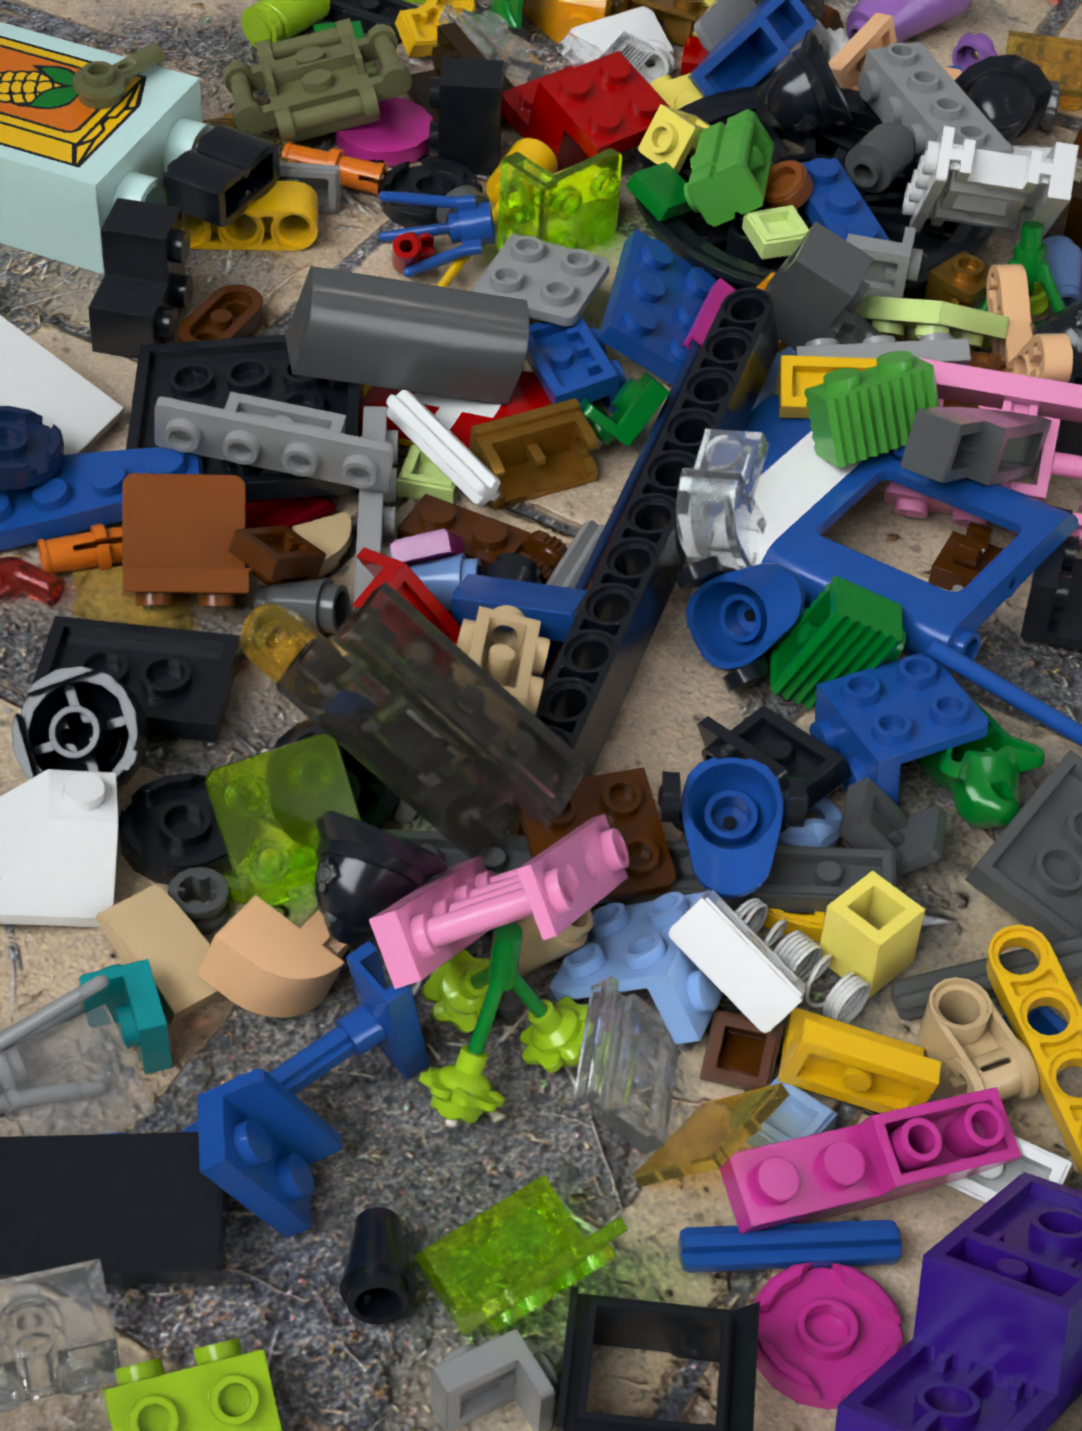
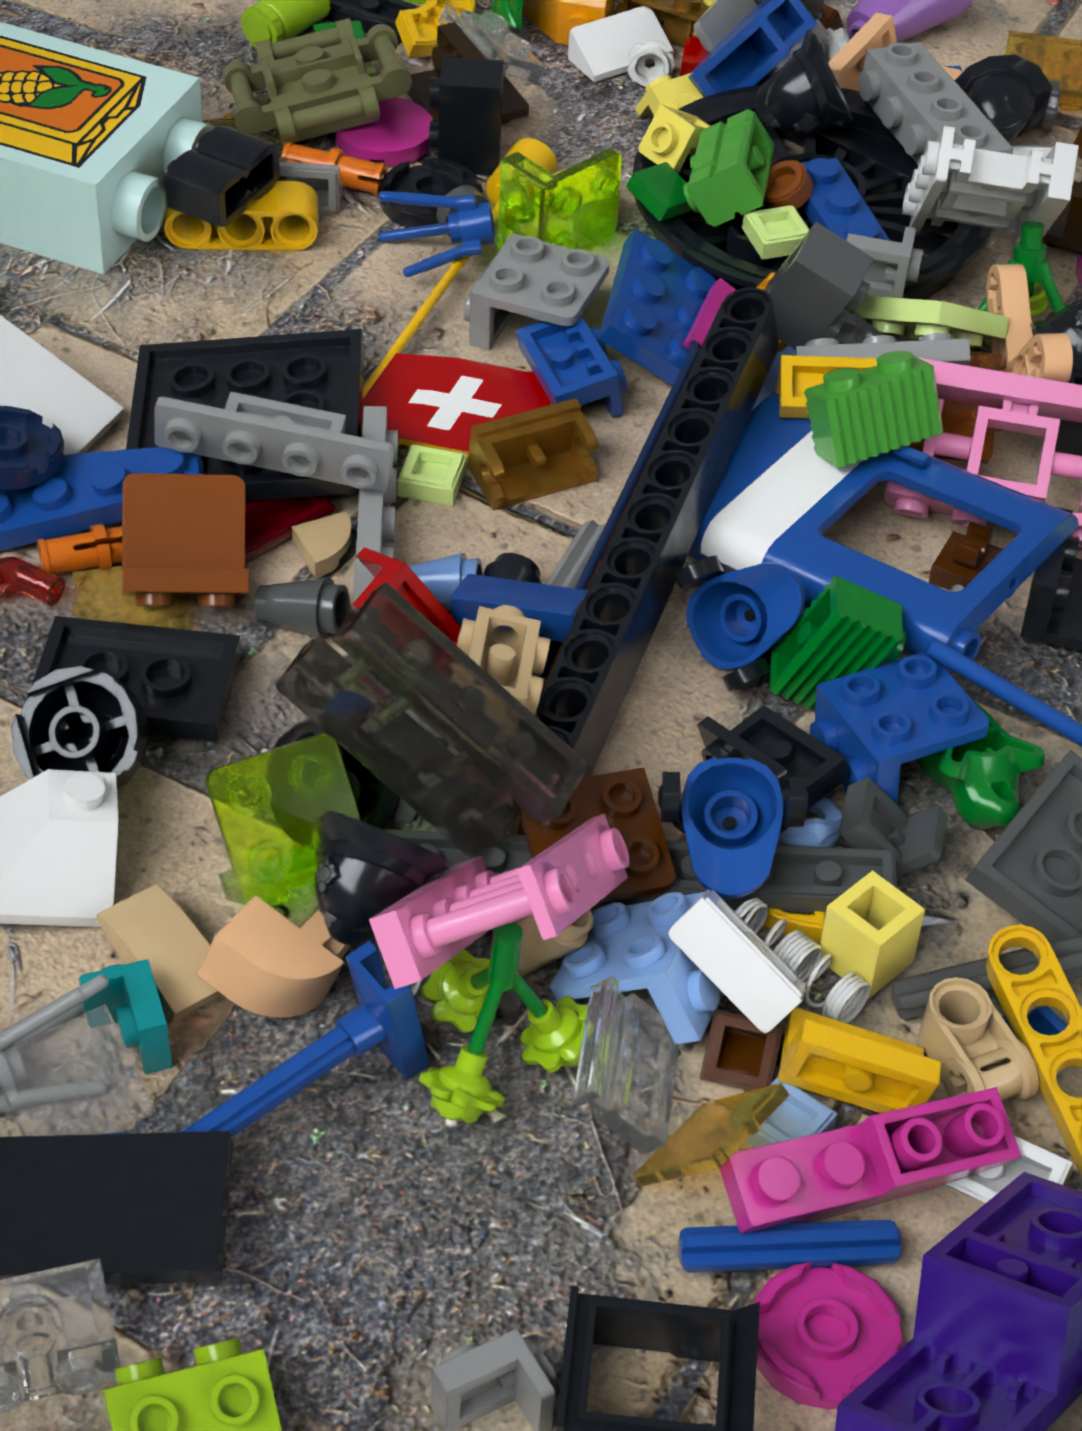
(105, 84): olive plate -> none
(142, 279): black brick -> none
(172, 829): black tile -> none
(202, 886): dark grey bush -> none
(225, 314): reddish brown plate -> none
(260, 1146): blue bracket -> none
(261, 637): clear yellow plate -> none
(277, 554): reddish brown bracket -> none
(378, 1269): black cone -> none
(408, 336): dark grey brick -> none
(410, 249): red arm -> none
(426, 547): tile -> none
(443, 448): white axle -> none
(483, 535): reddish brown hinge -> none
(513, 1258): clear neon green bracket -> none
(580, 51): clear panel -> none
(584, 109): red bracket -> none
(635, 406): green bracket -> none
(718, 500): clear brick -> none
(880, 157): dark grey brick -> none
(958, 280): pearl gold bracket -> none
(965, 54): medium lavender plate -> none
(974, 444): dark grey slope -> none
(1066, 267): medium blue cone -> none

